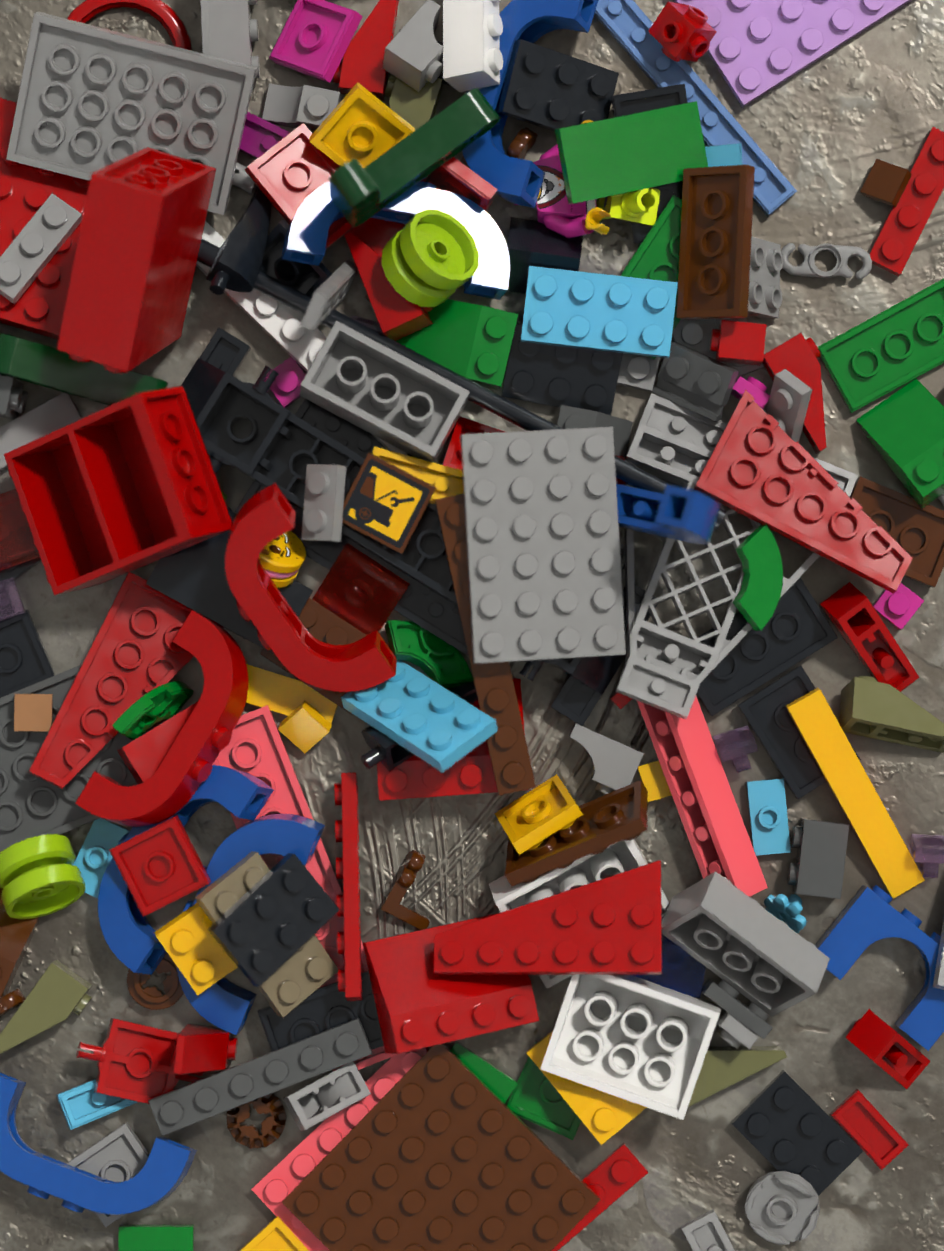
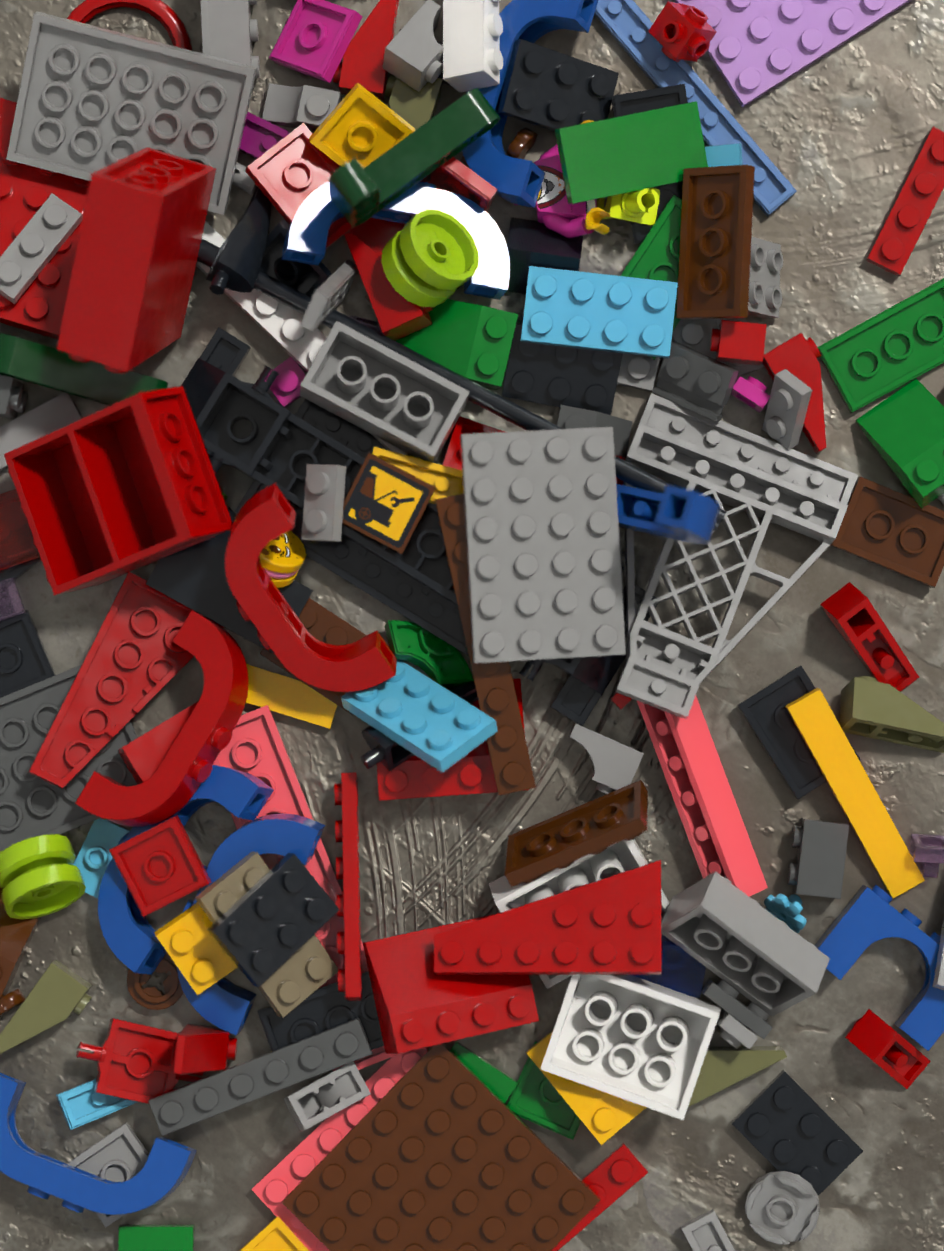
(33, 712): medium nougat tile -> none
(153, 707): green tile -> none
(271, 1126): reddish brown gear -> none
(304, 727): yellow tile -> none
(360, 590): clear red tile -> none
(404, 879): reddish brown piece -> none
(538, 814): yellow plate -> none
(654, 780): yellow tile -> none
(735, 746): clear purple tile -> none
(761, 578): green tile -> none
(768, 816): medium azure plate -> none
(781, 485): wing -> none
(788, 637): black plate -> none
(841, 252): light grey piece -> none
(869, 1129): red tile -> none
(886, 183): reddish brown tile -> none
(898, 607): dark pink plate -> none

